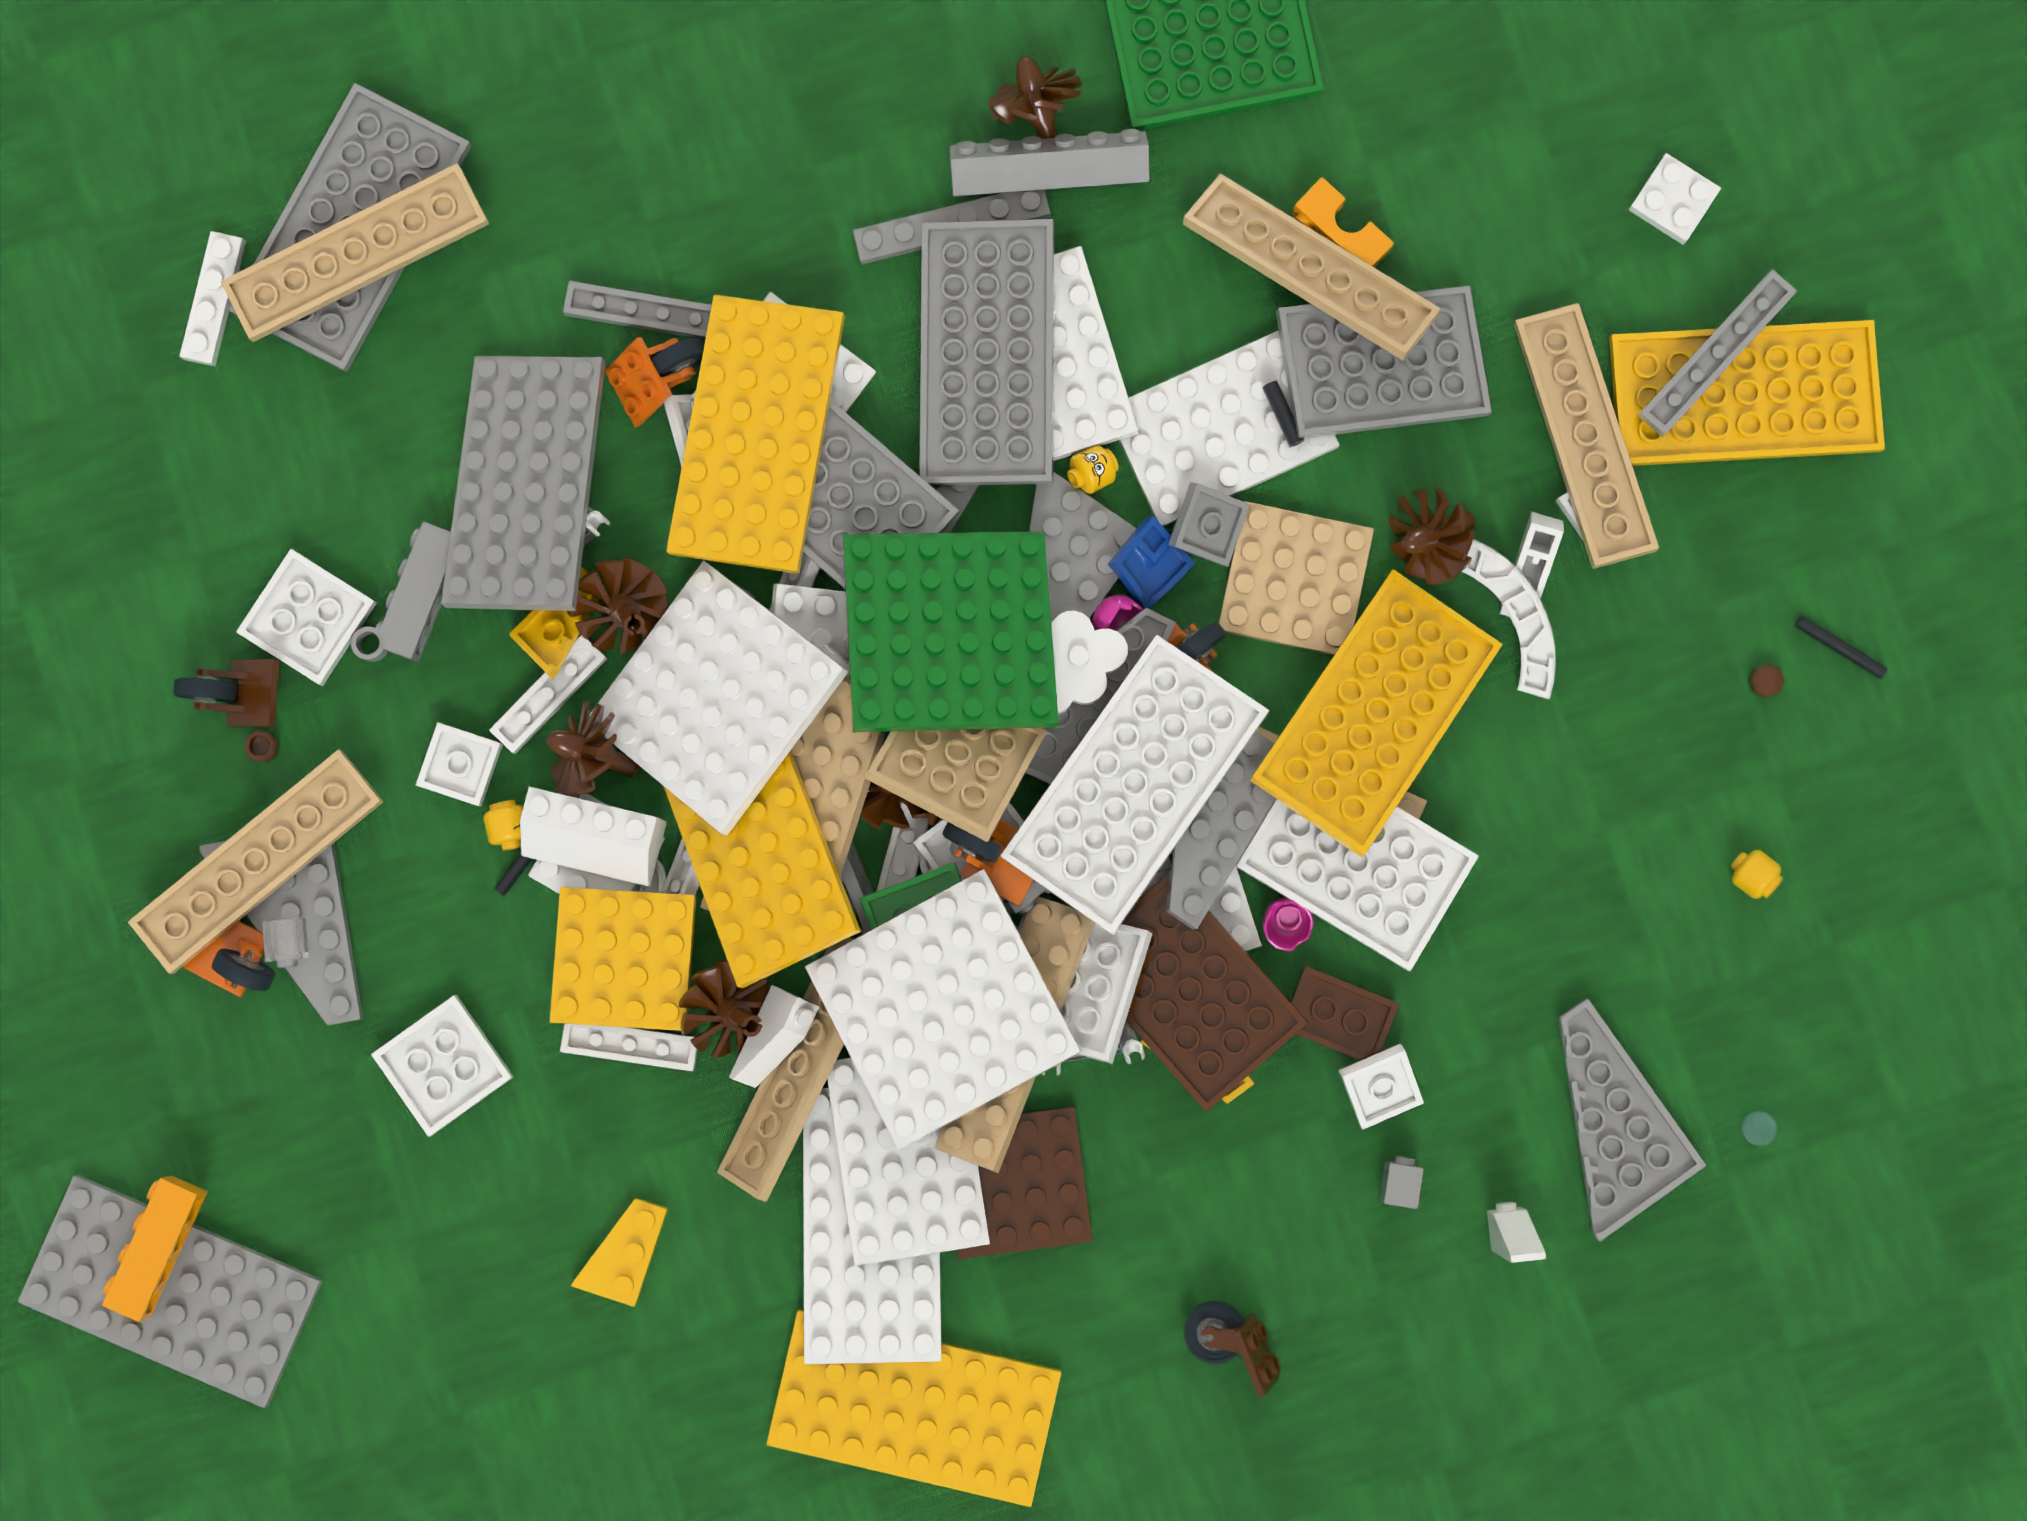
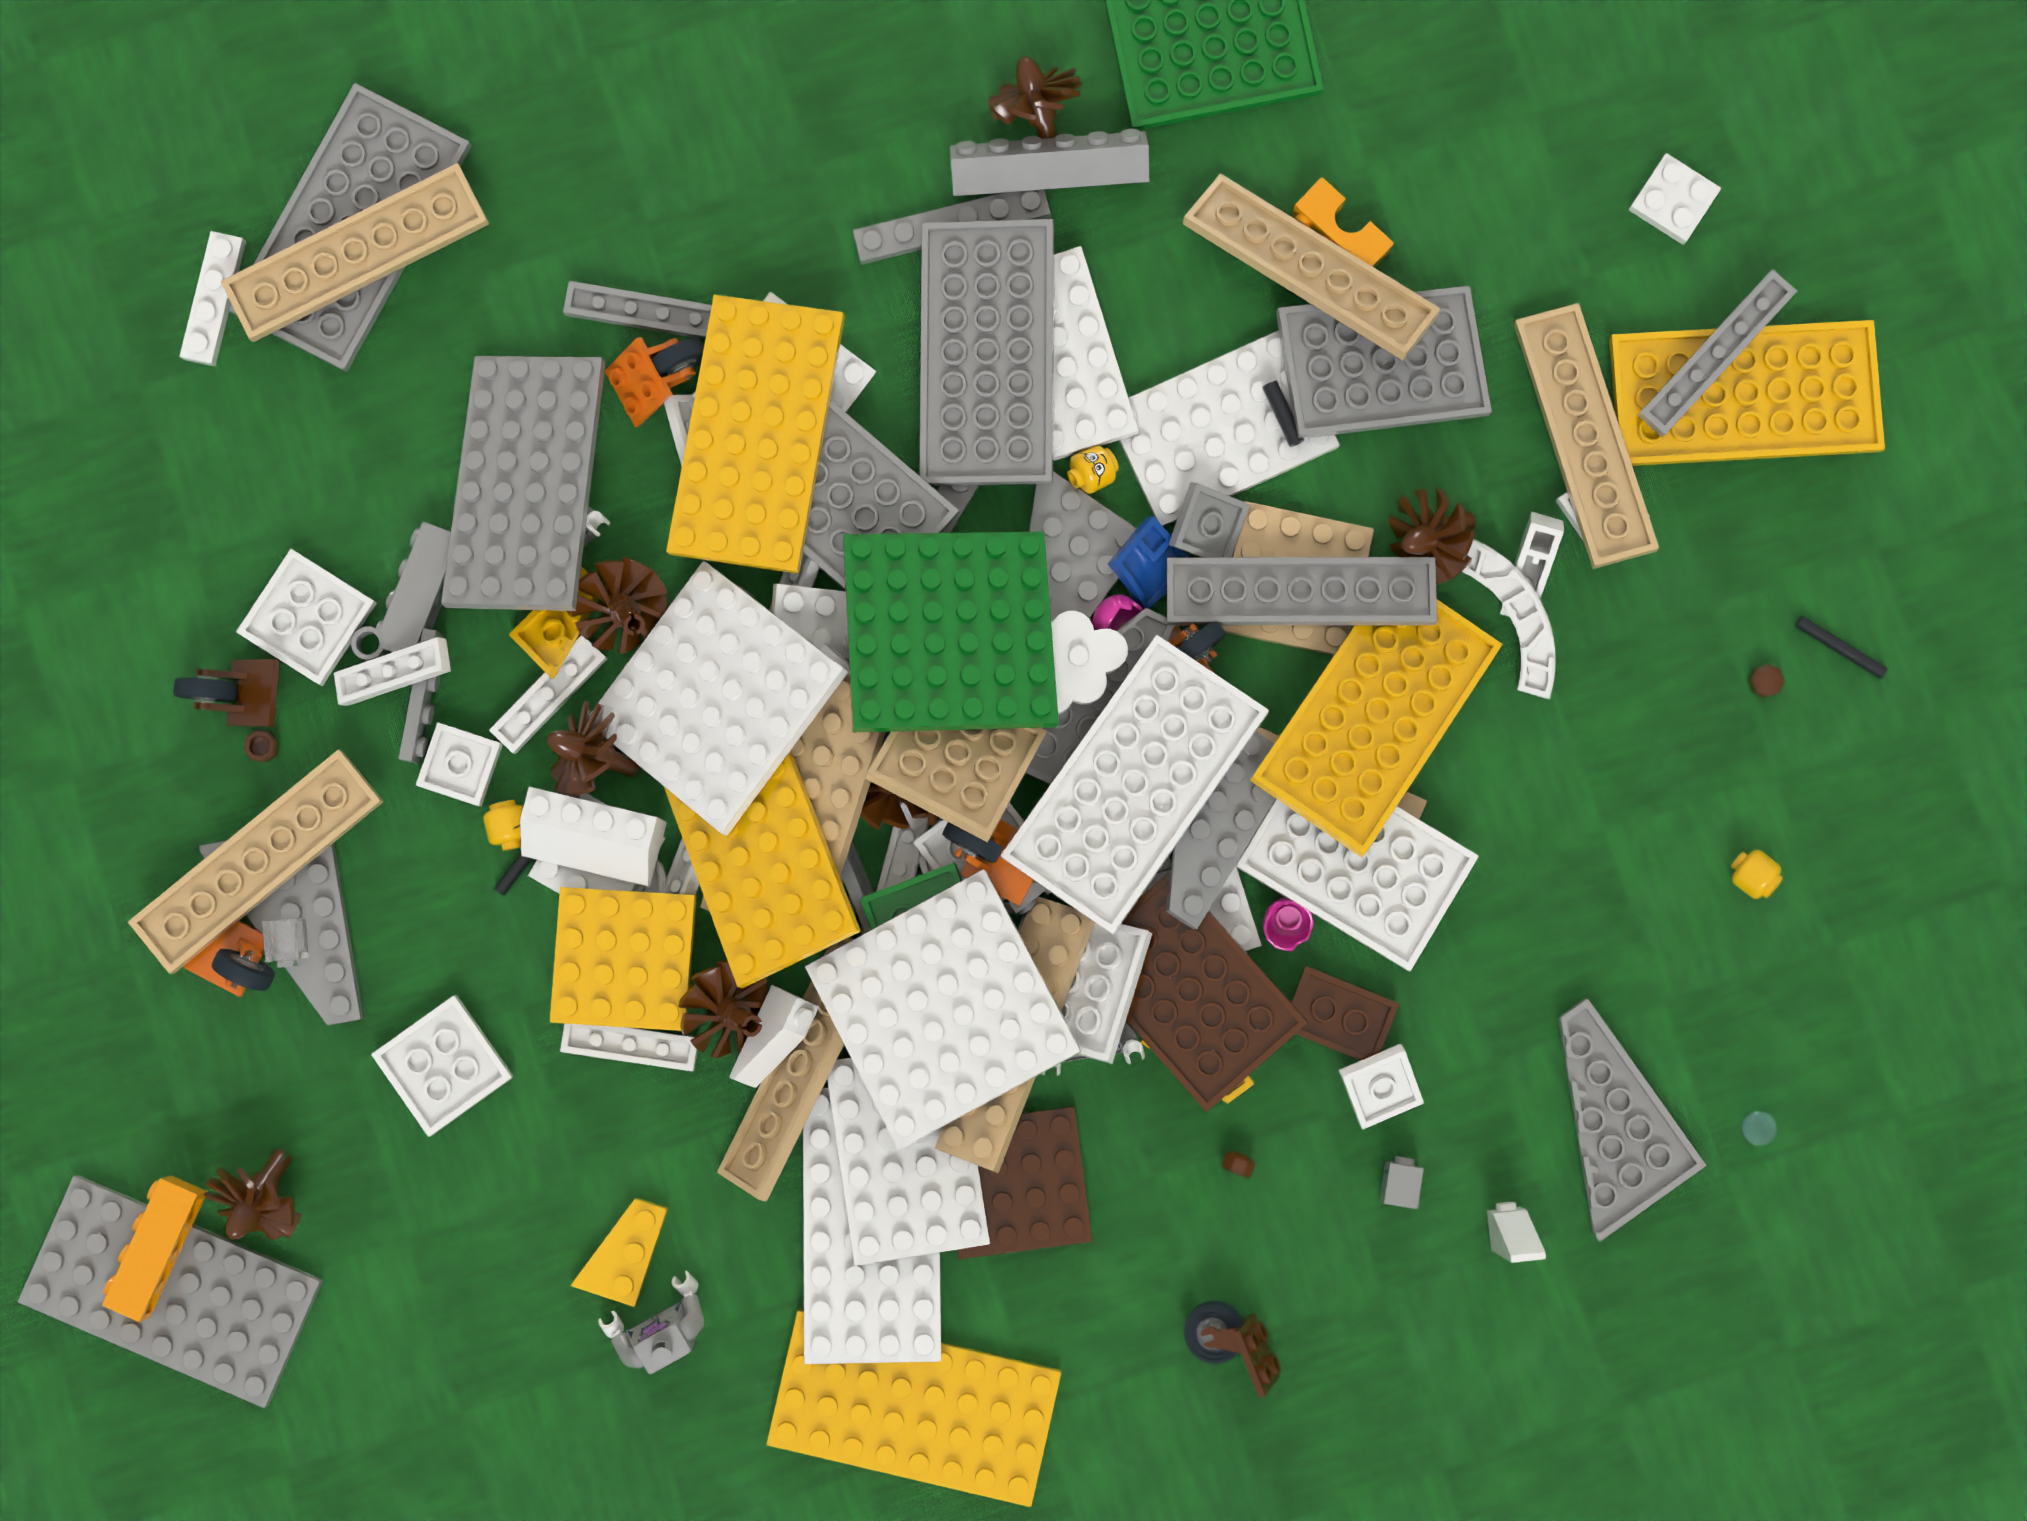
(255, 1200): none -> reddish brown piece
(392, 671): none -> white plate
(419, 713): none -> light grey plate
(663, 1336): none -> light grey torso
(1238, 1164): none -> reddish brown tile
(1302, 591): none -> light grey plate

